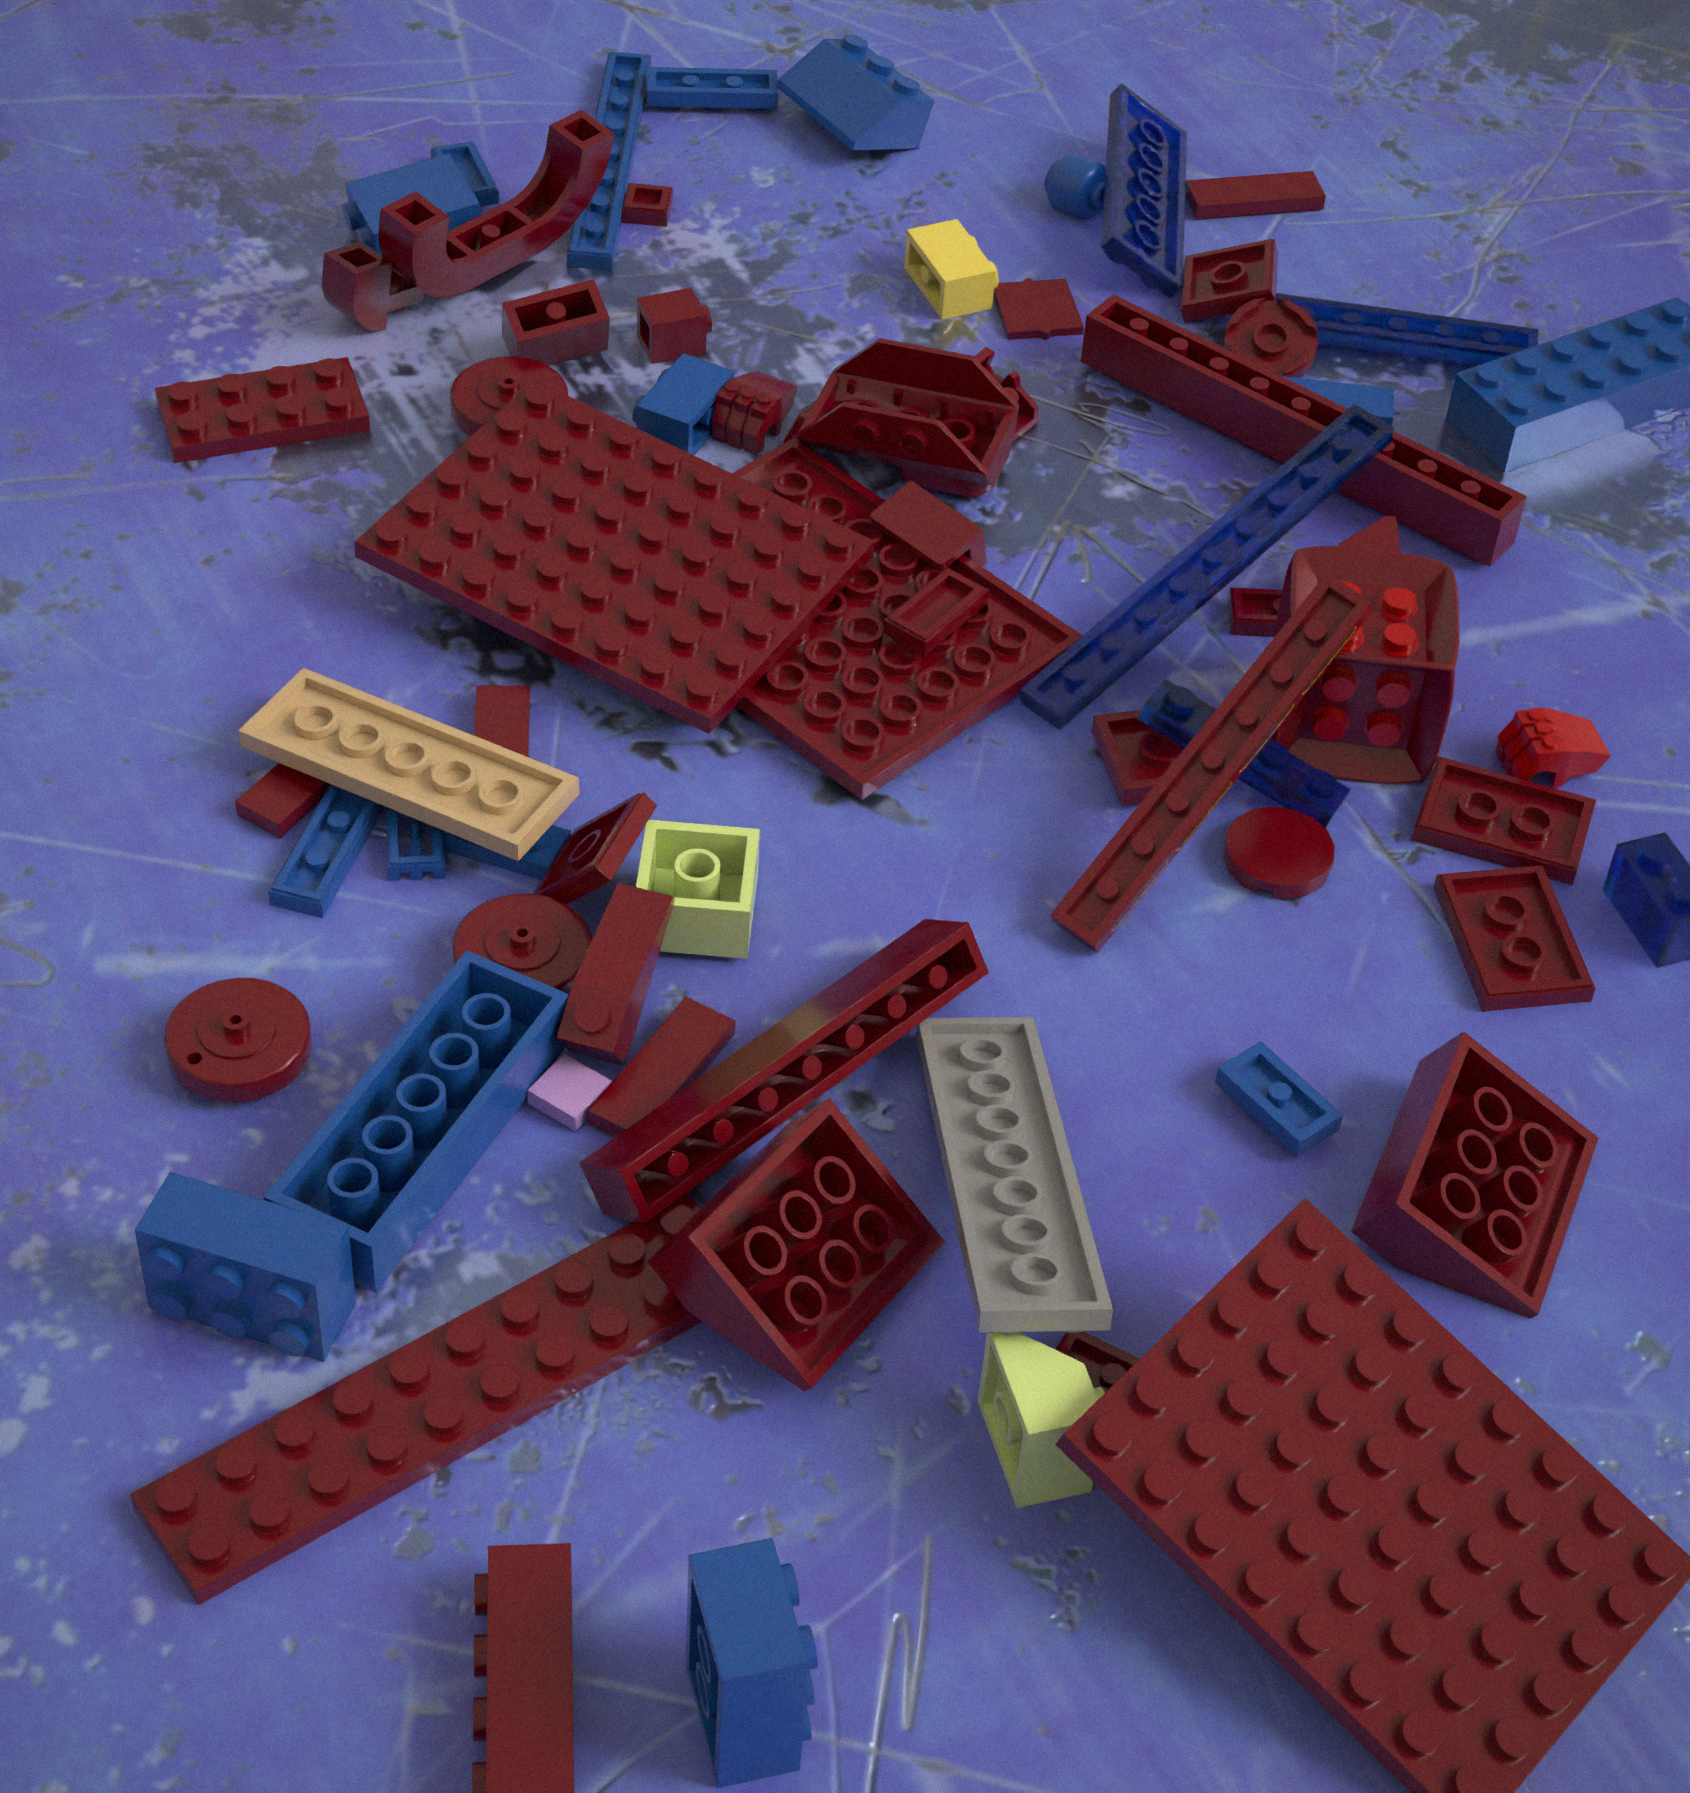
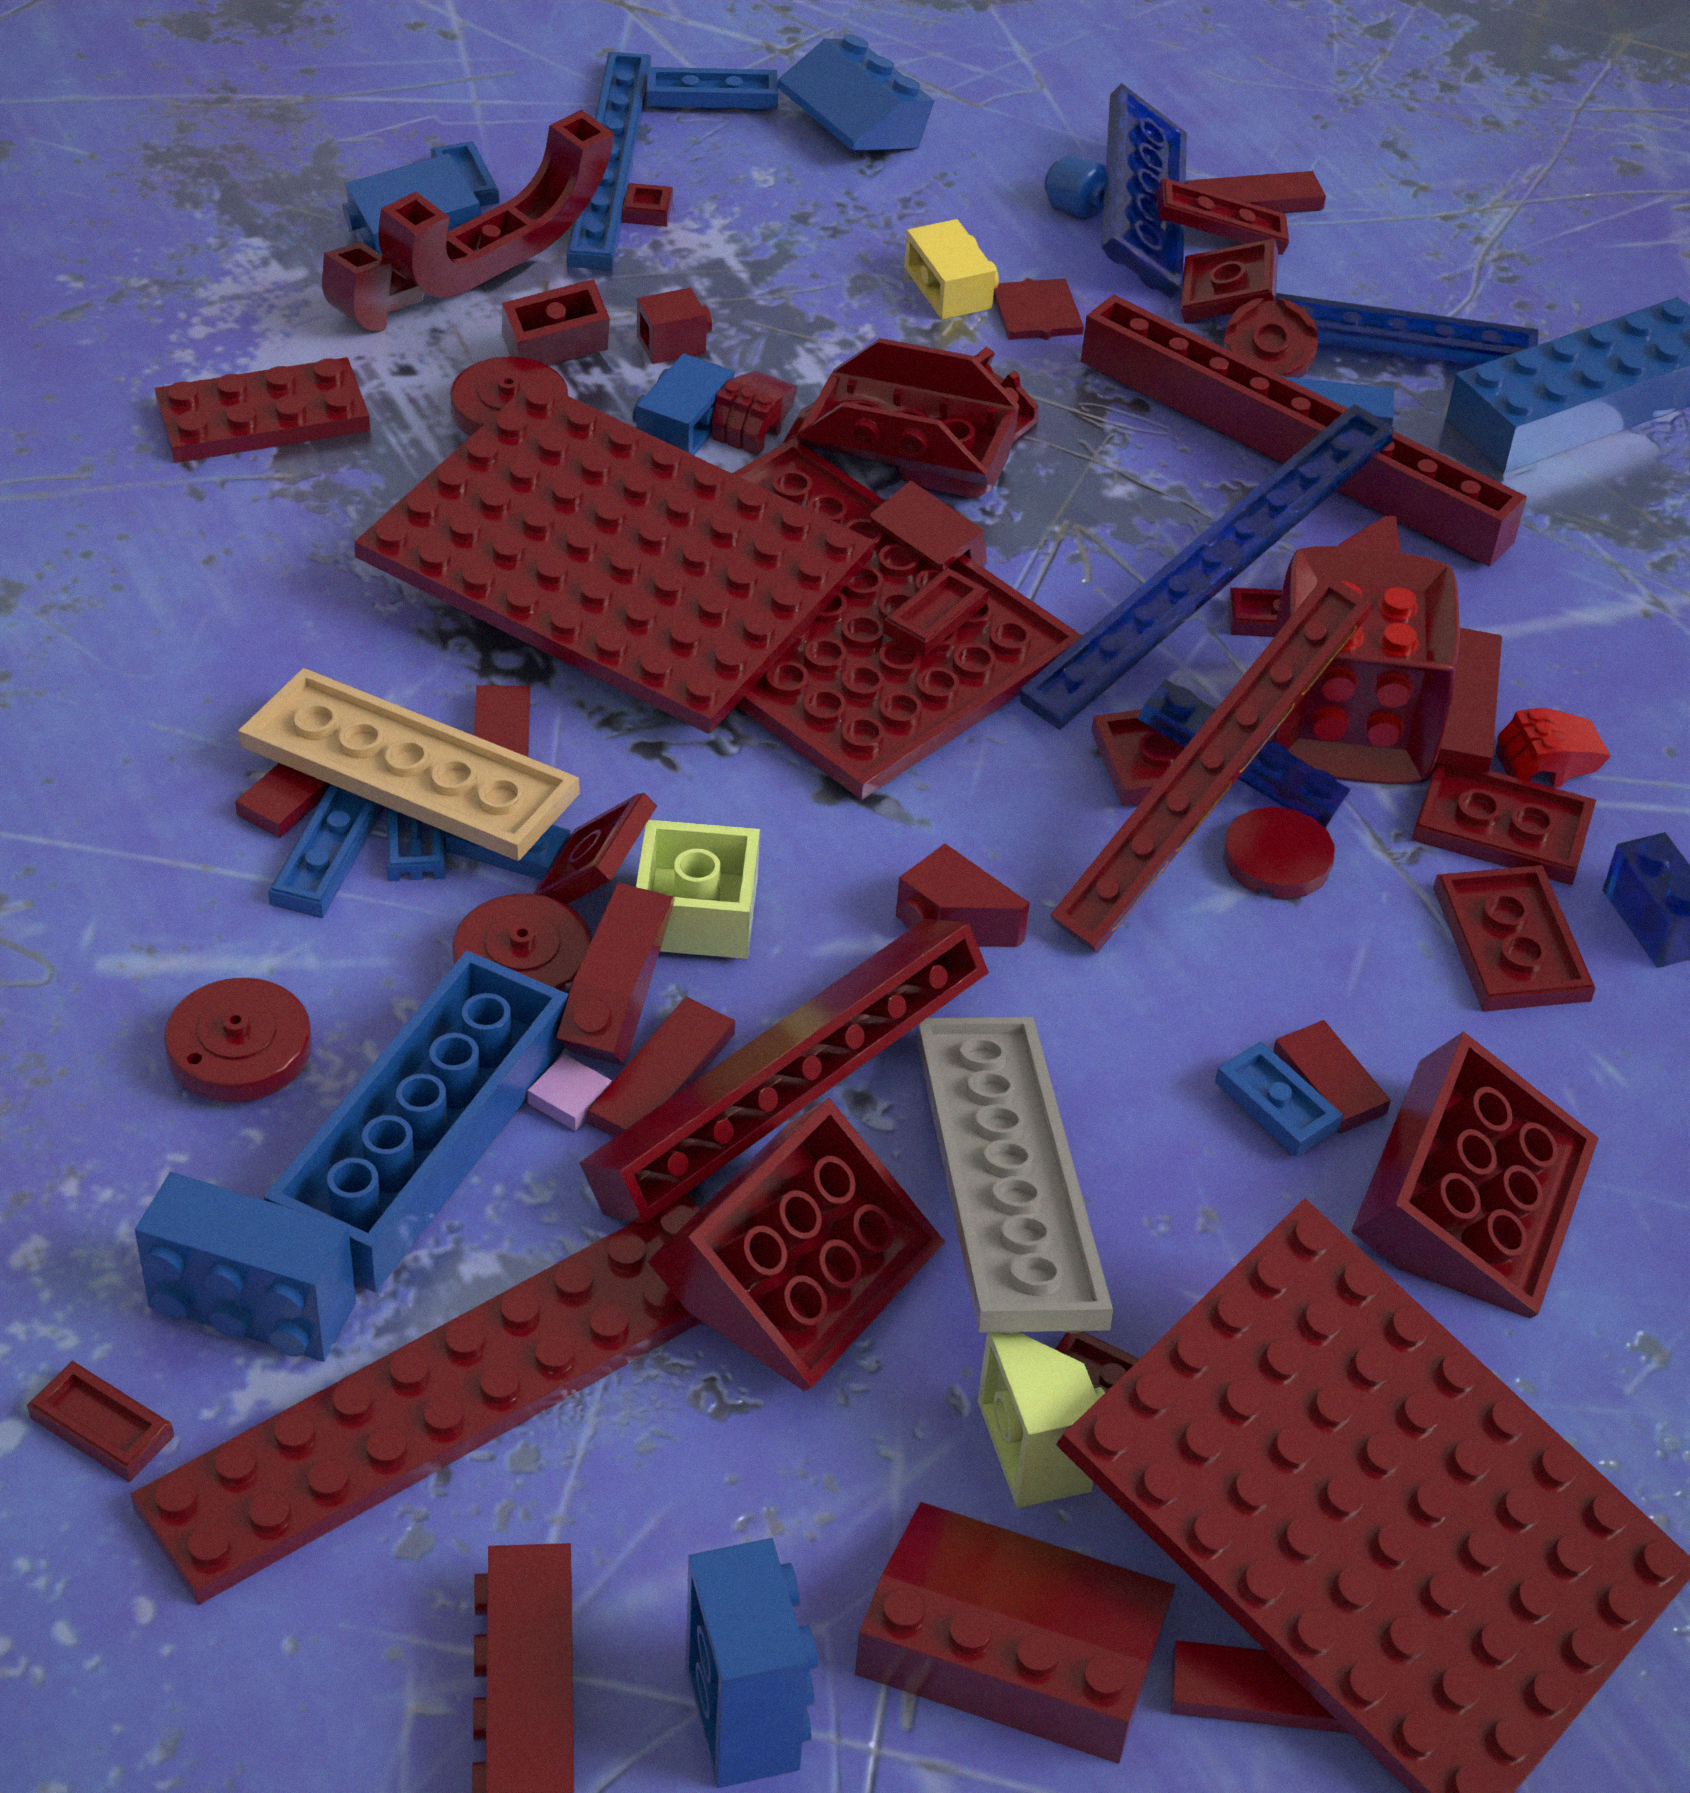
(100, 1421): none -> dark red tile
(958, 890): none -> dark red slope
(1014, 1630): none -> dark red slope
(1220, 214): none -> dark red tile
(1242, 1687): none -> dark red tile
(1334, 1073): none -> dark red tile
(1472, 716): none -> dark red tile

